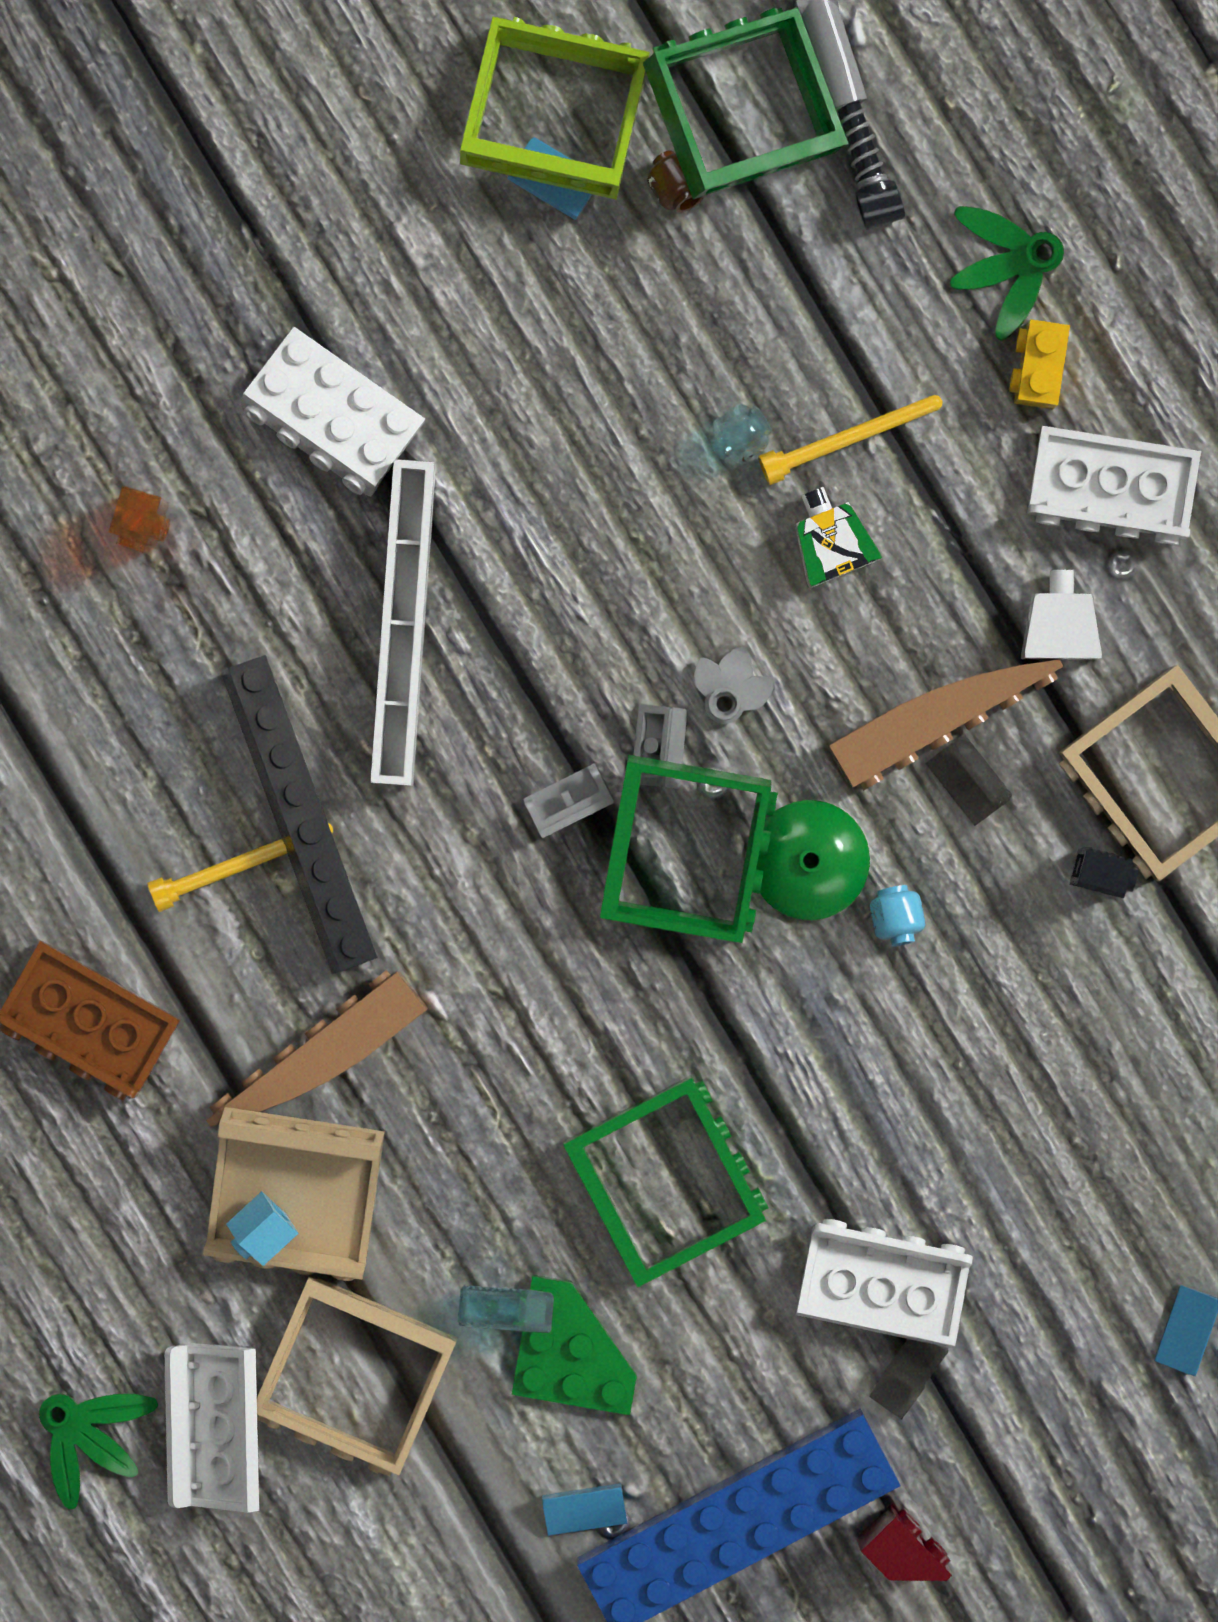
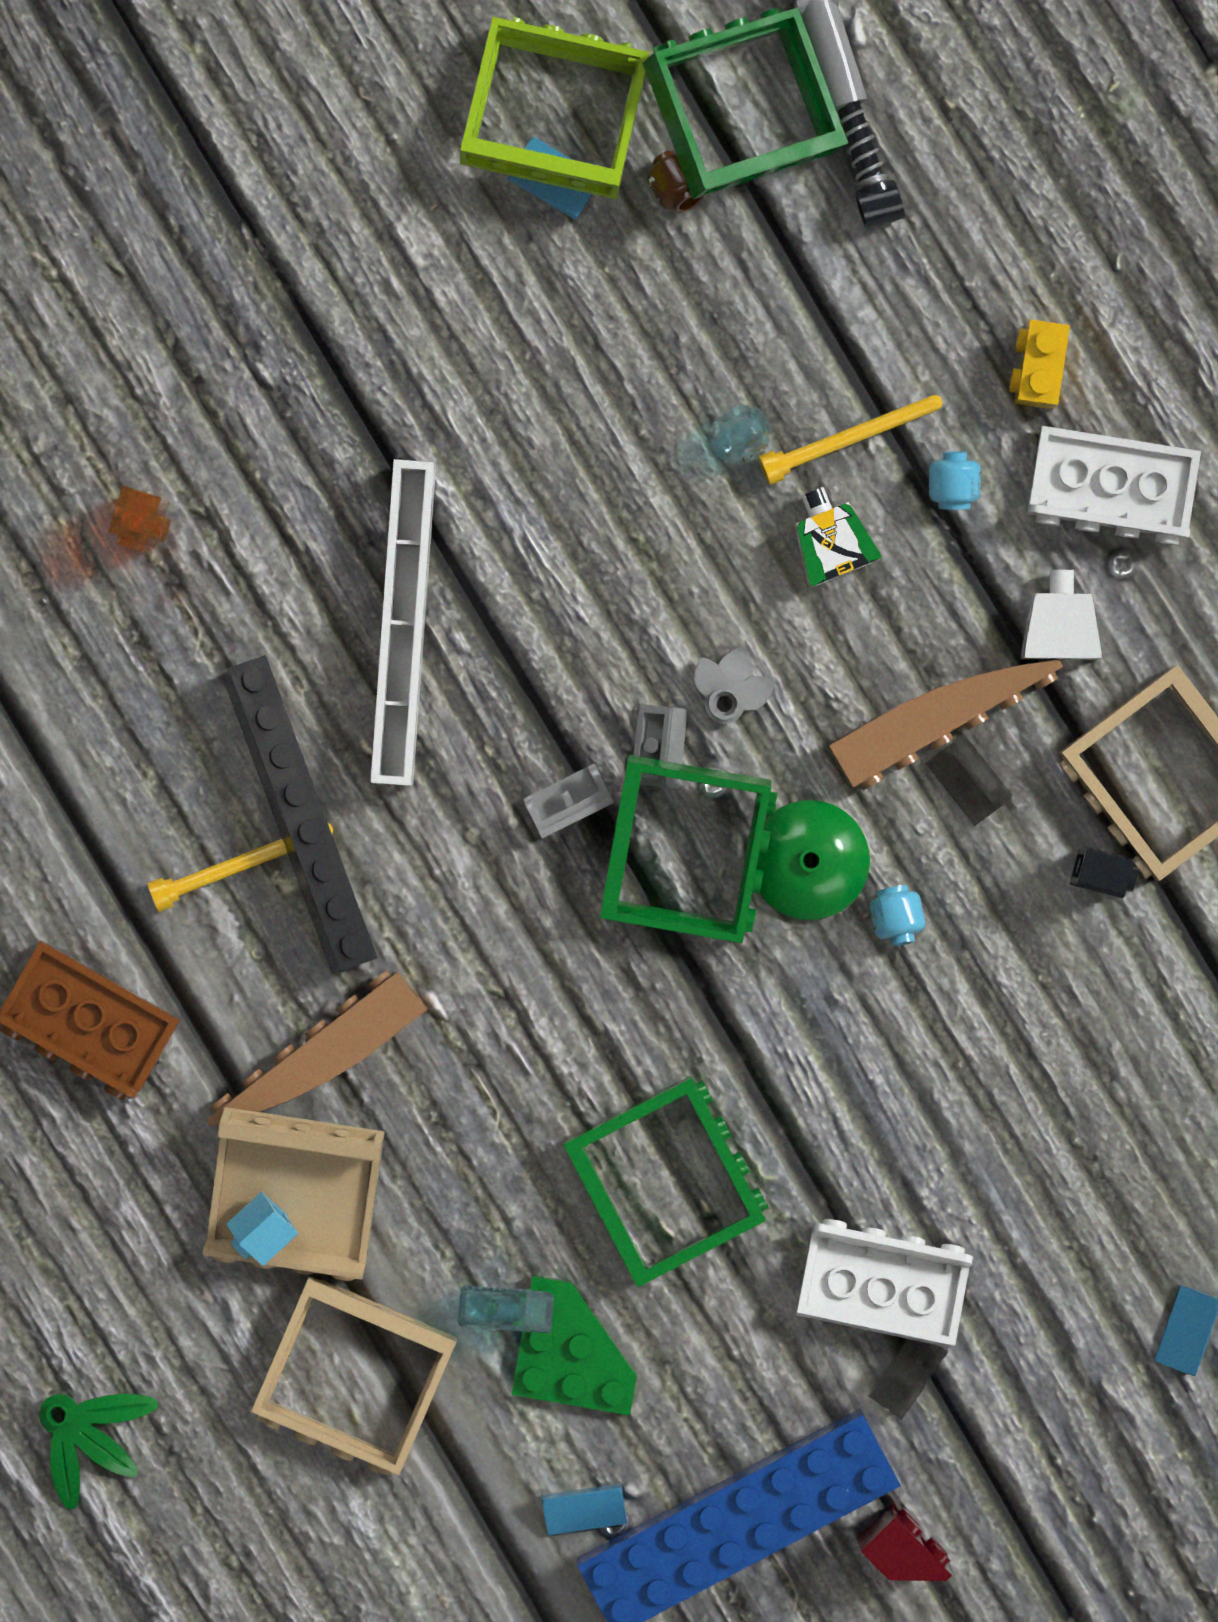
(211, 1427): white bracket -> none
(330, 412): white bracket -> none
(954, 481): none -> medium azure head
(1021, 260): green plant -> none

